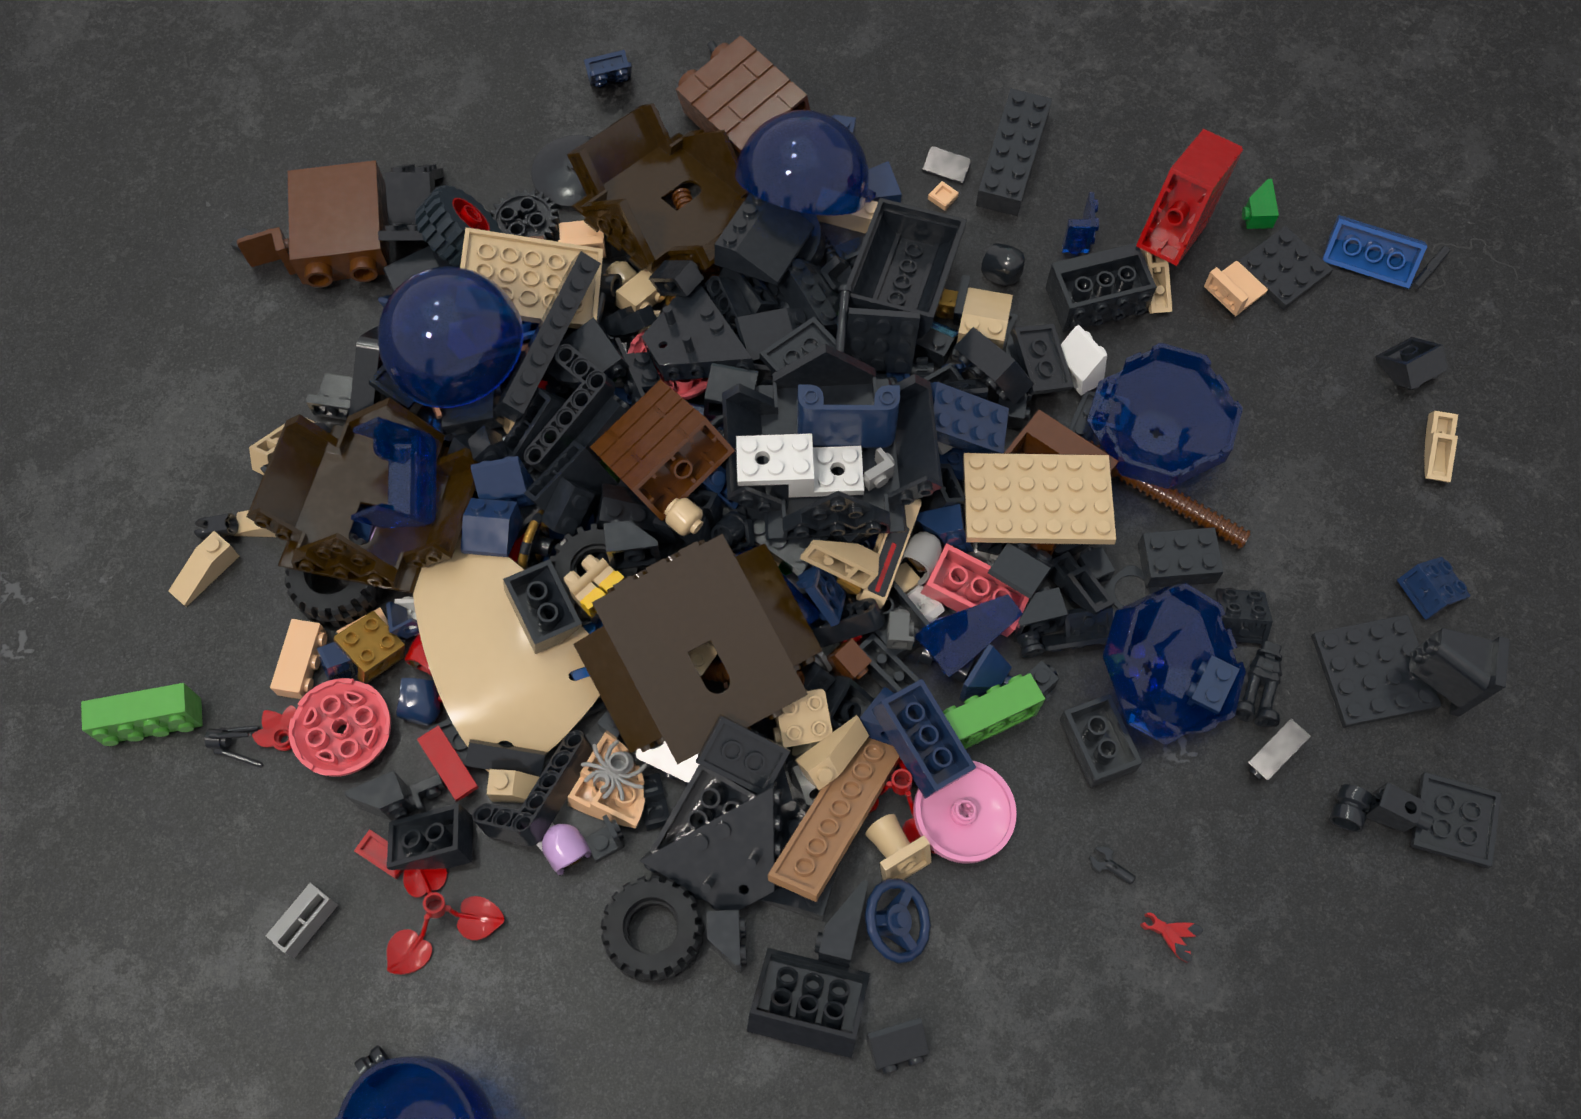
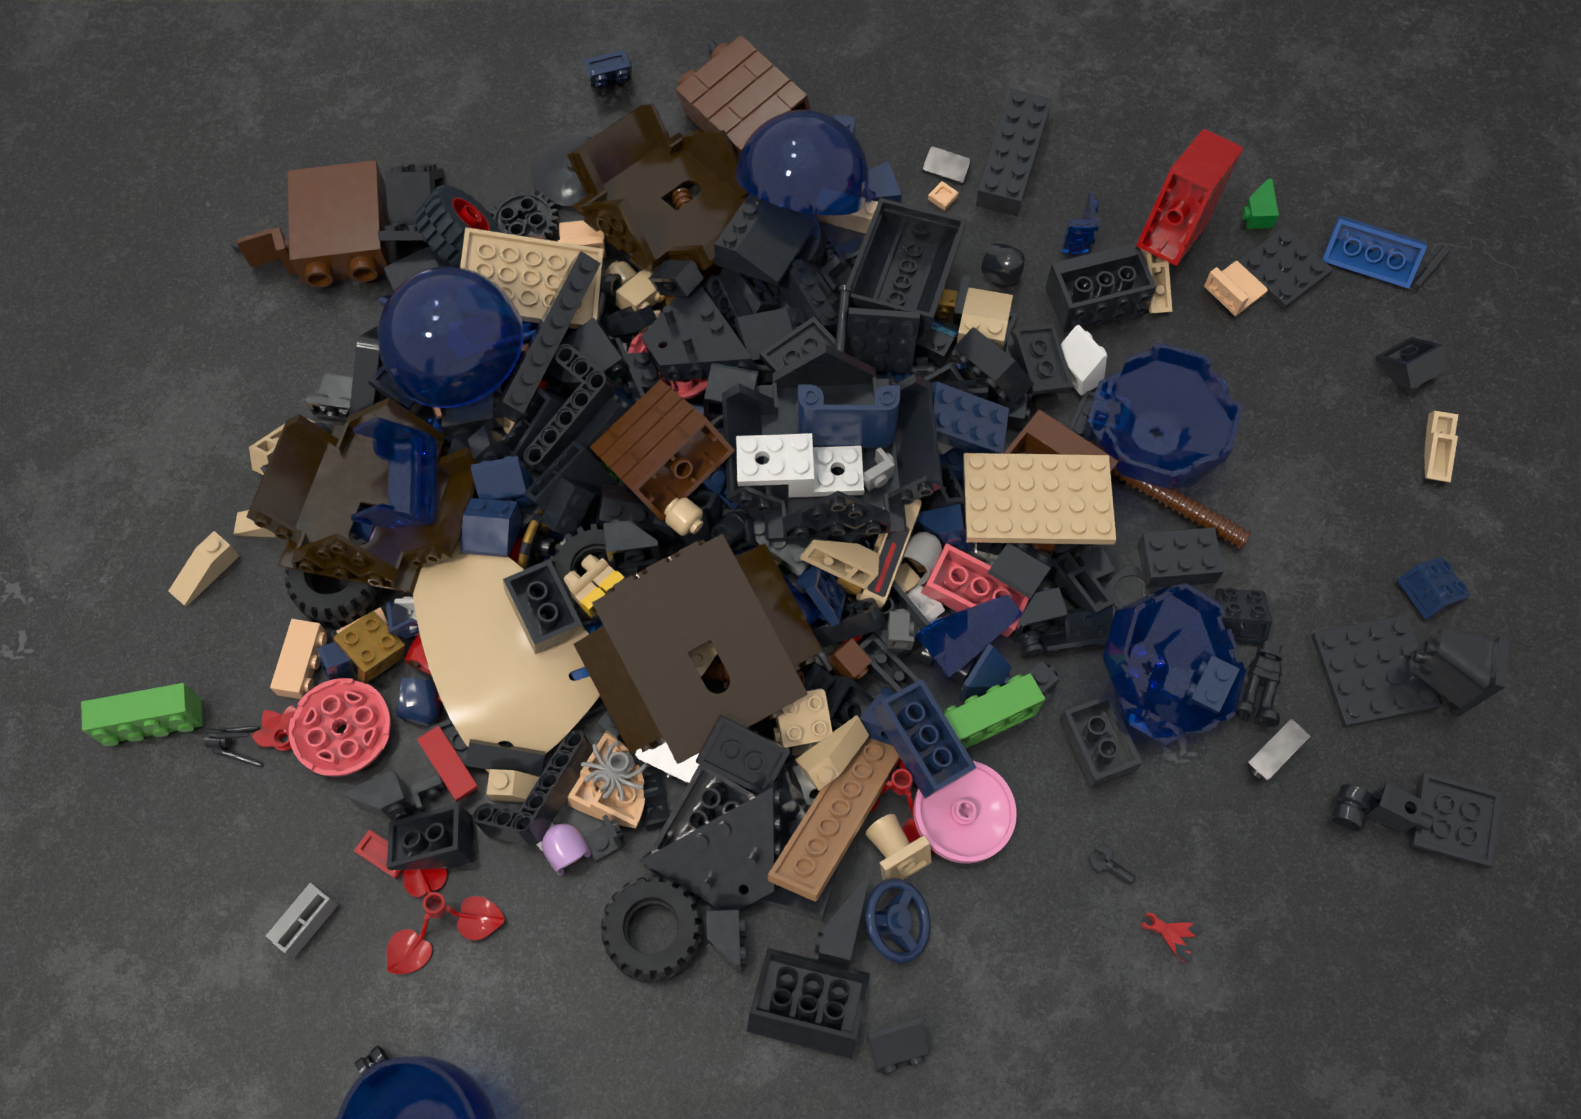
(222, 524): black piece -> none

